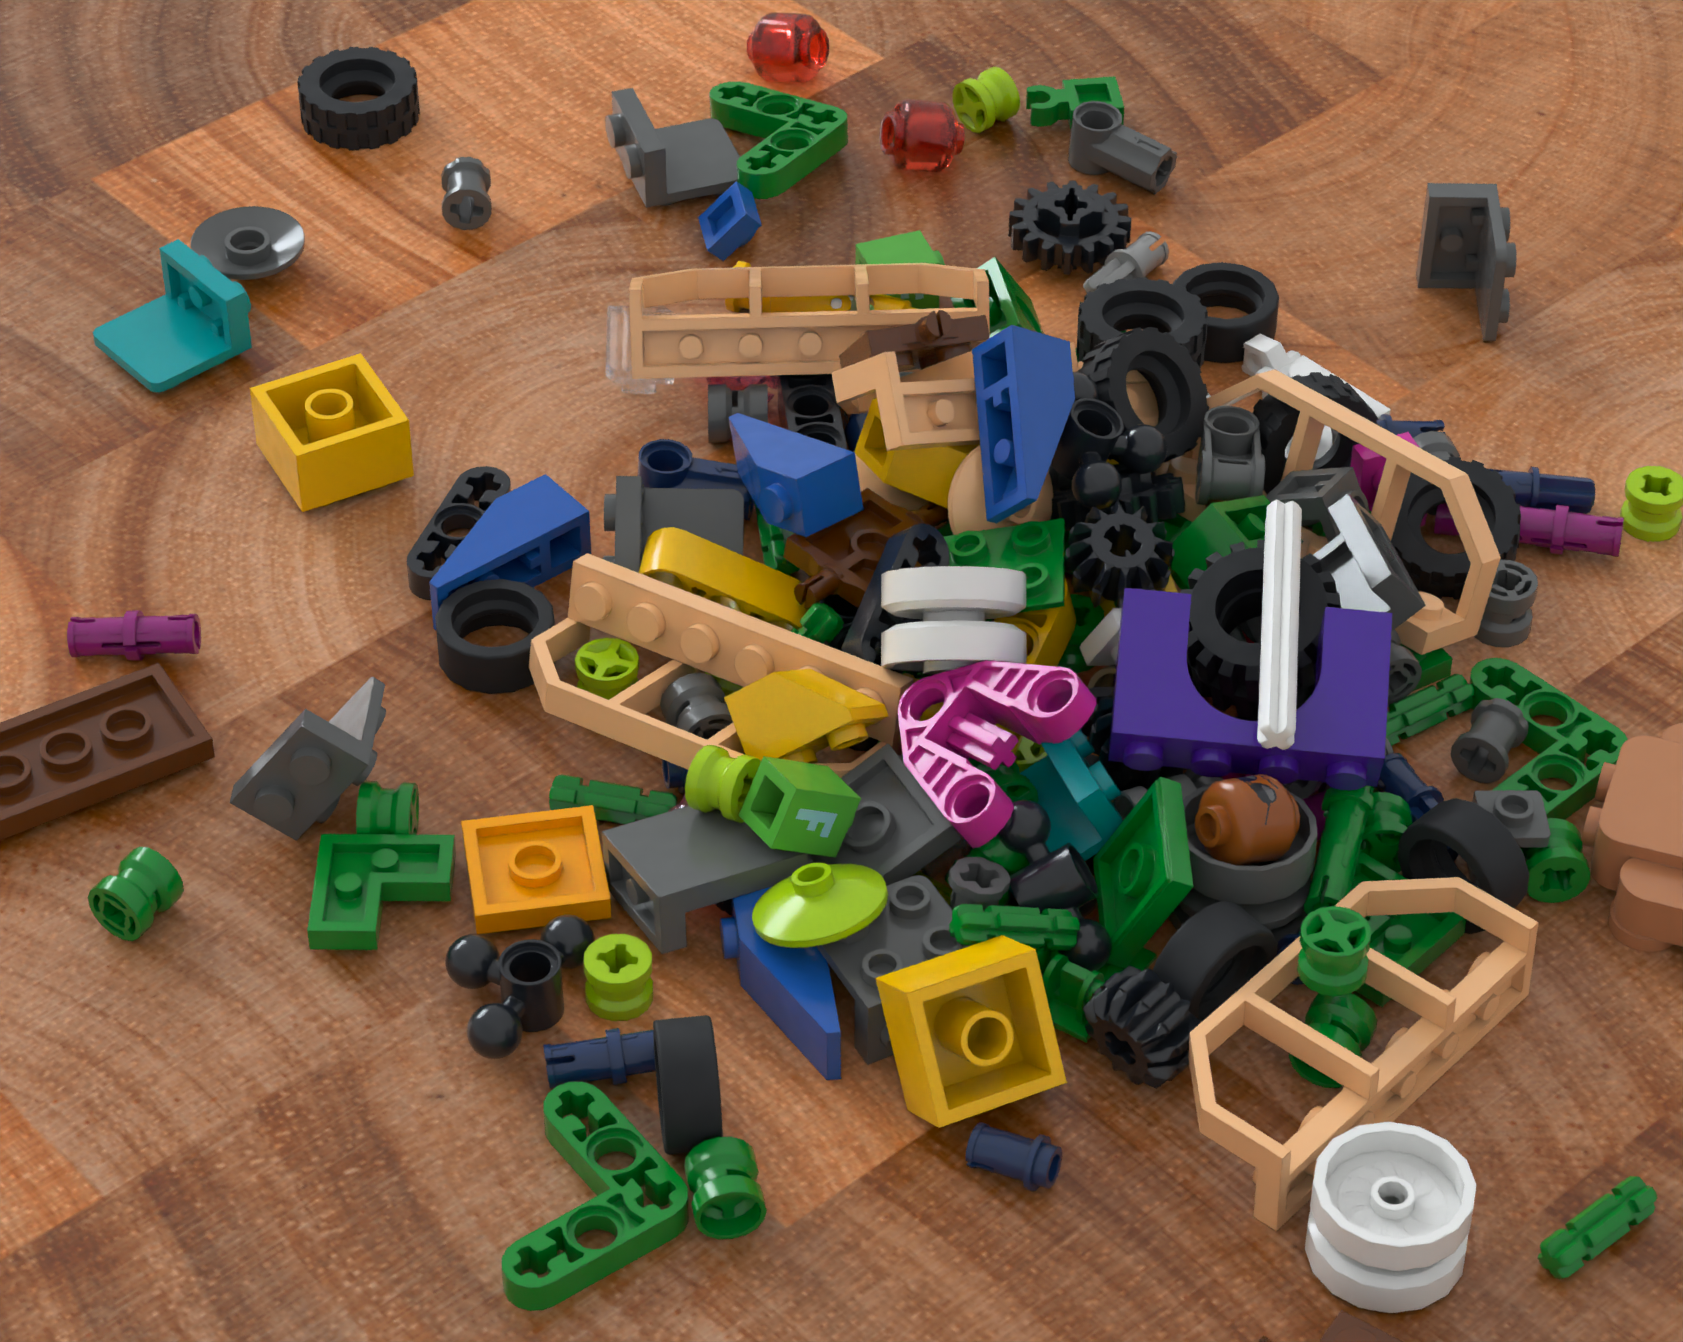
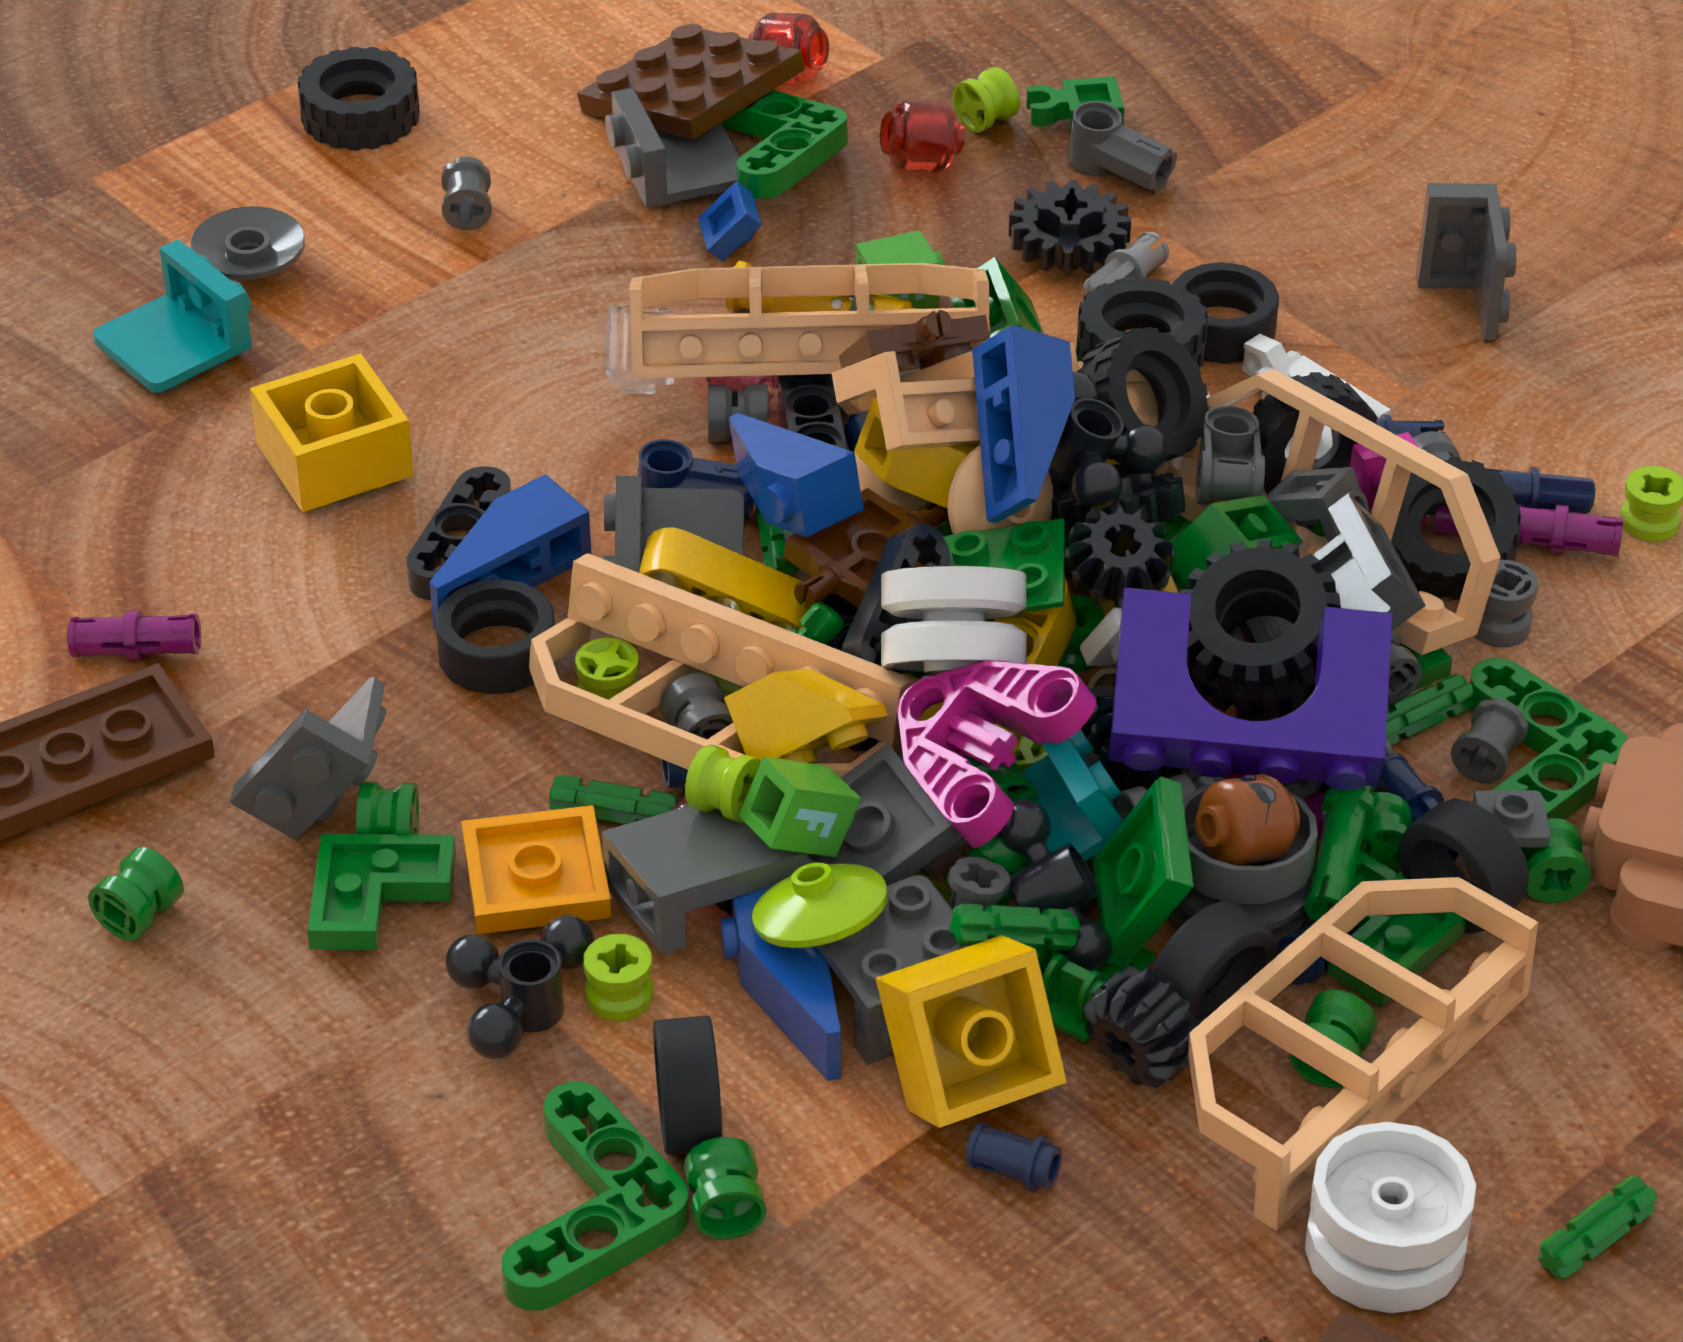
(600, 1058): dark blue pin -> none
(695, 79): none -> reddish brown plate
(1280, 625): white axle -> none
(1334, 951): green wheel -> none

